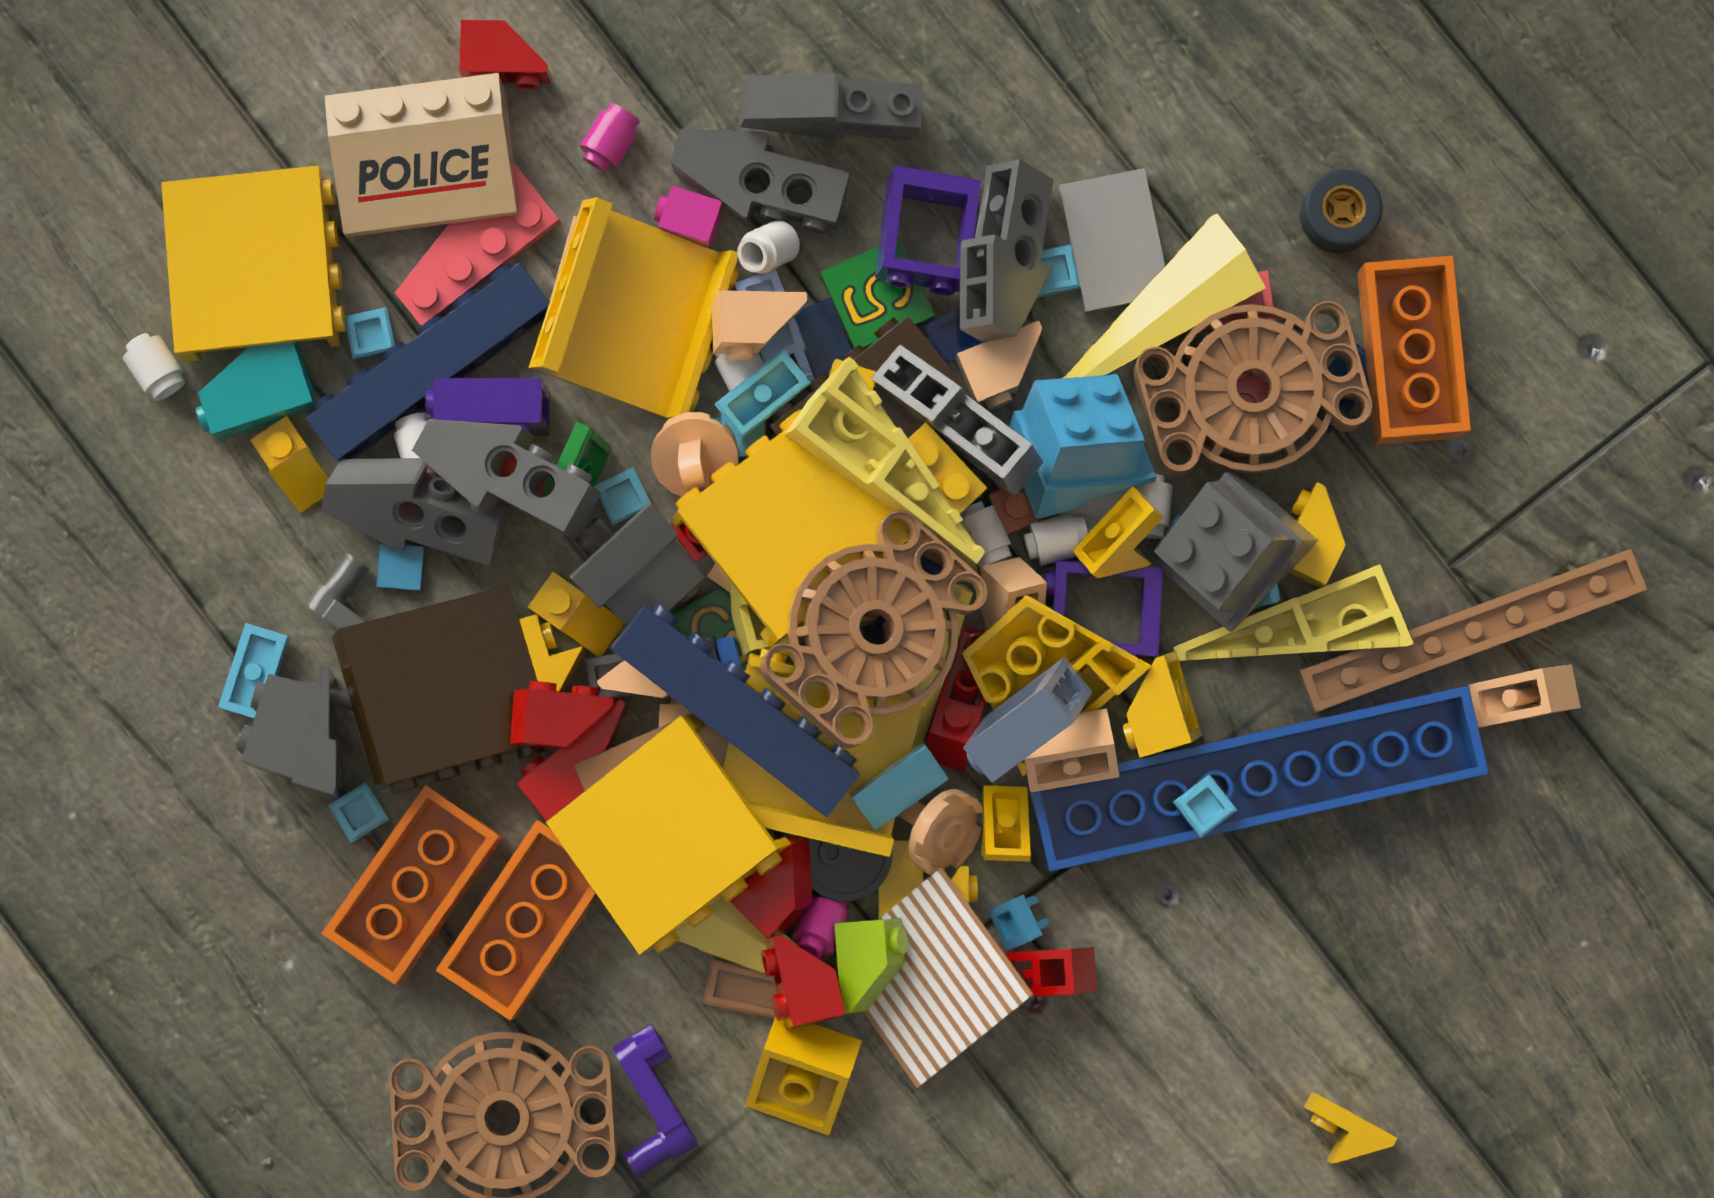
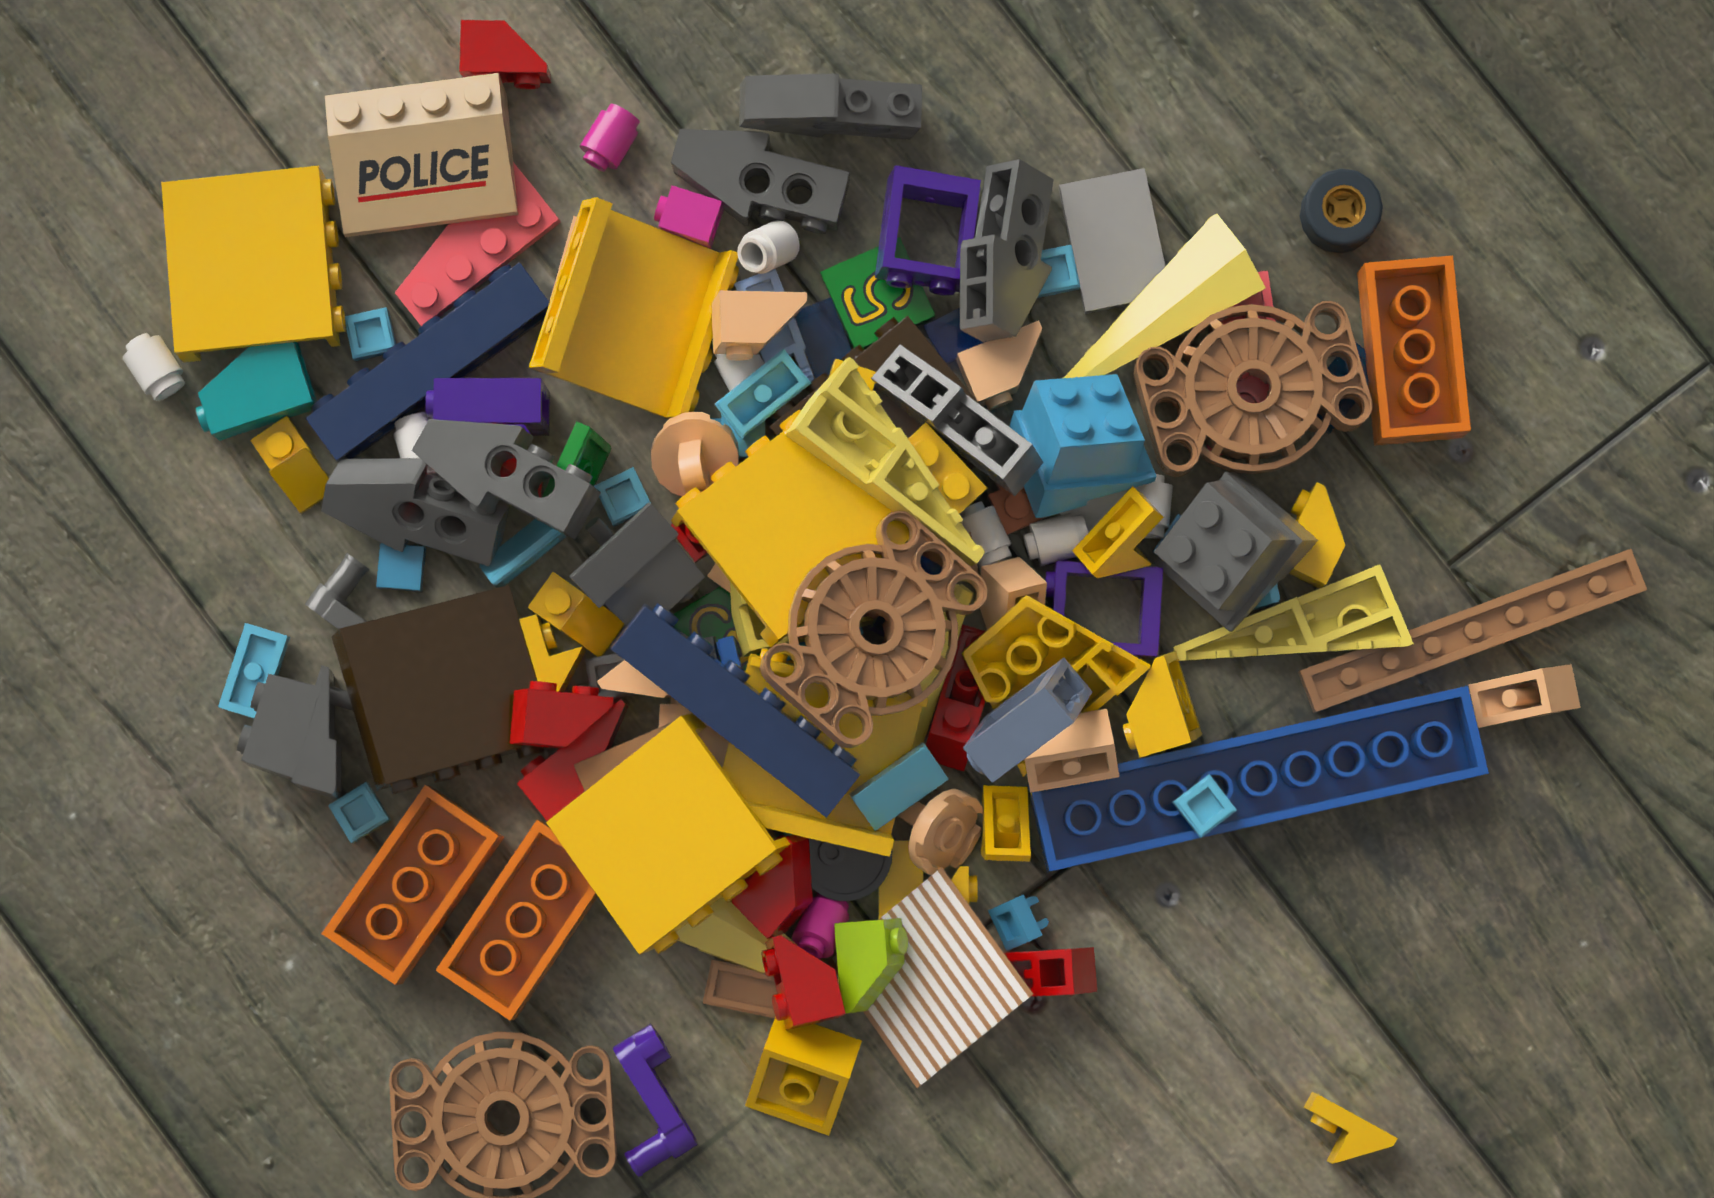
(521, 552): none -> medium azure slope

